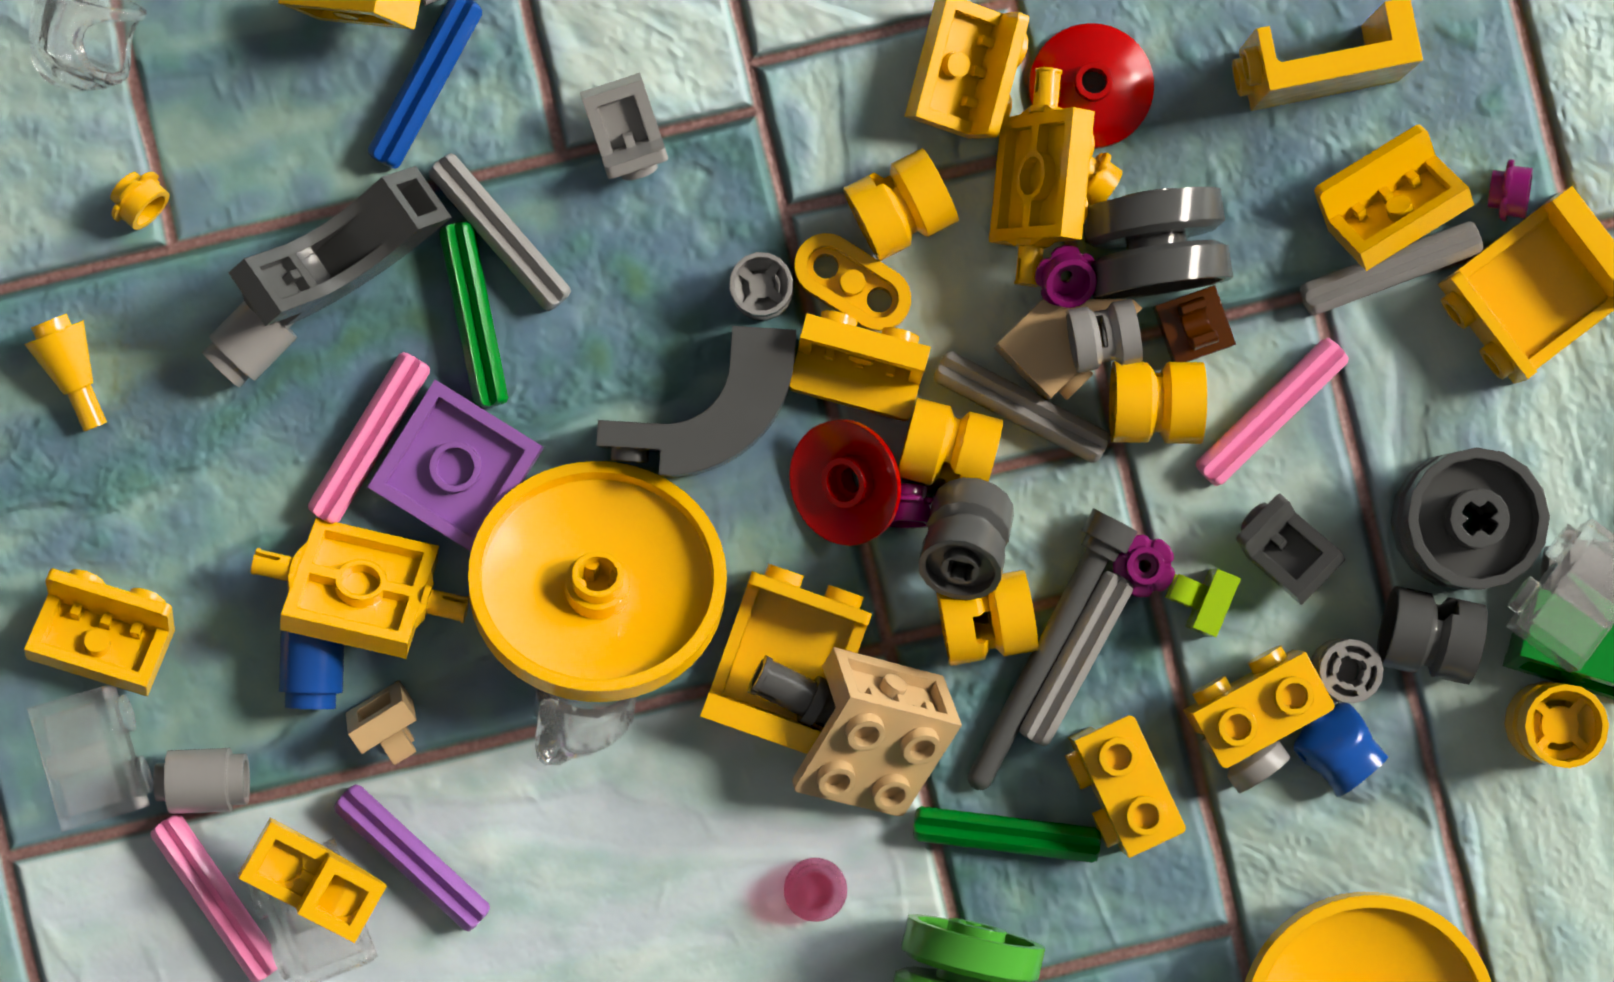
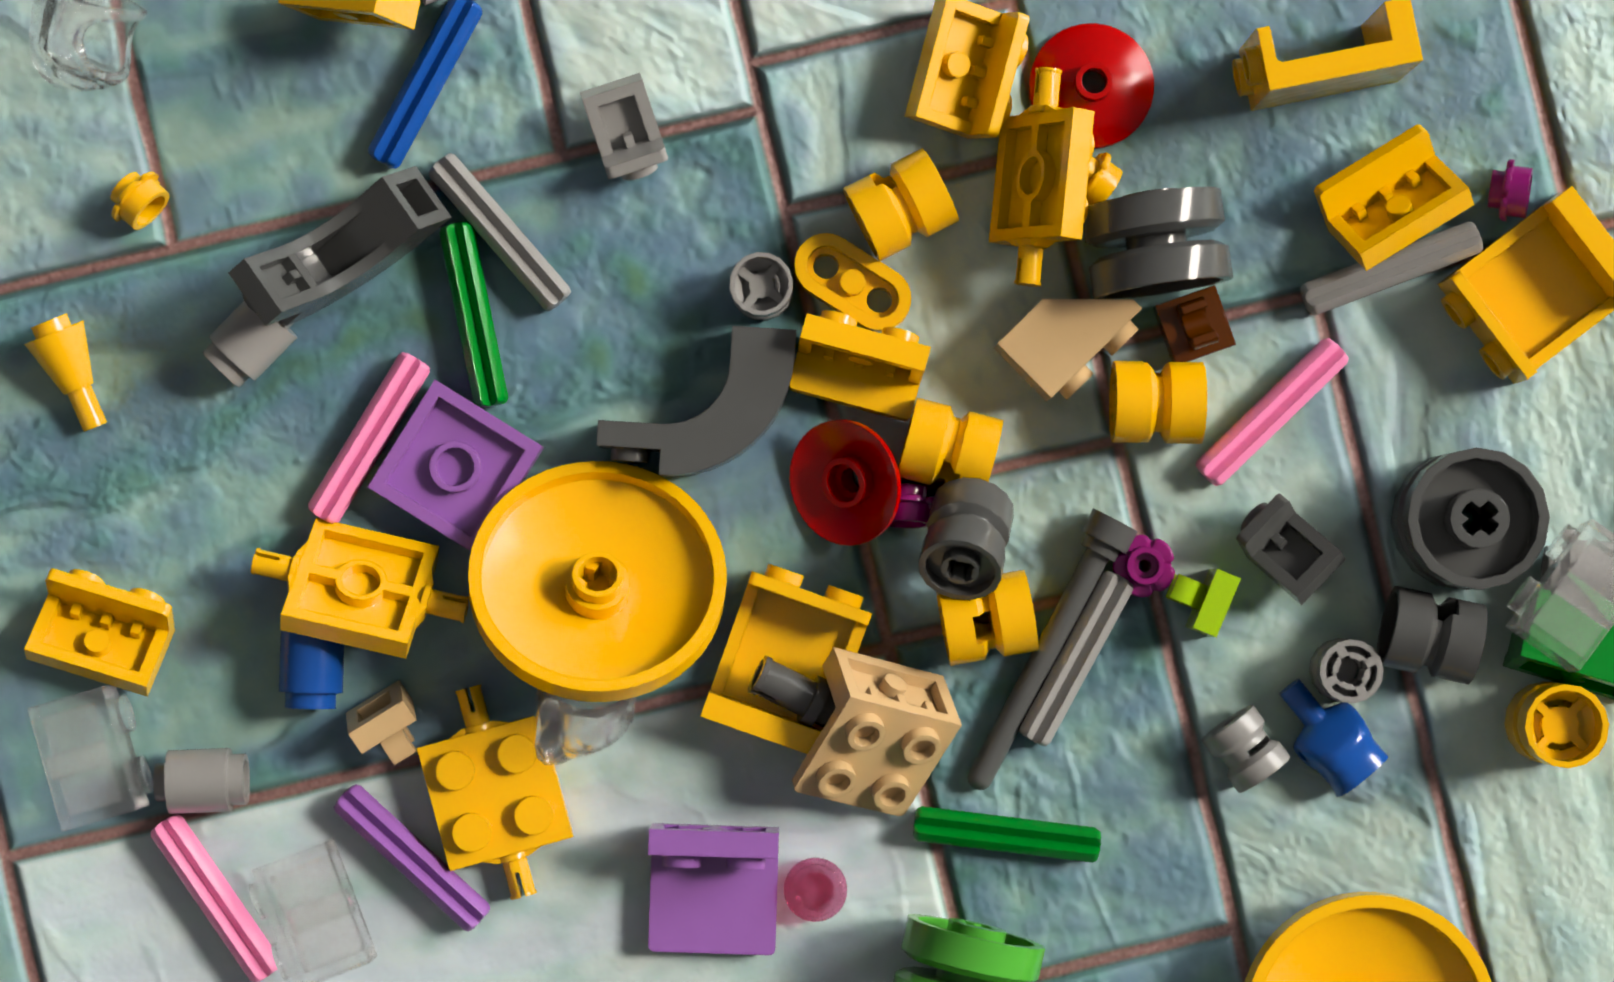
(312, 880): yellow slope -> none
(493, 793): none -> yellow plate
(713, 888): none -> medium lavender bracket
(1021, 407): light grey axle -> none
(1066, 292): magenta plate -> none
(1119, 335): light grey wheel -> none
(1128, 786): yellow bracket -> none
(1259, 707): yellow bracket -> none

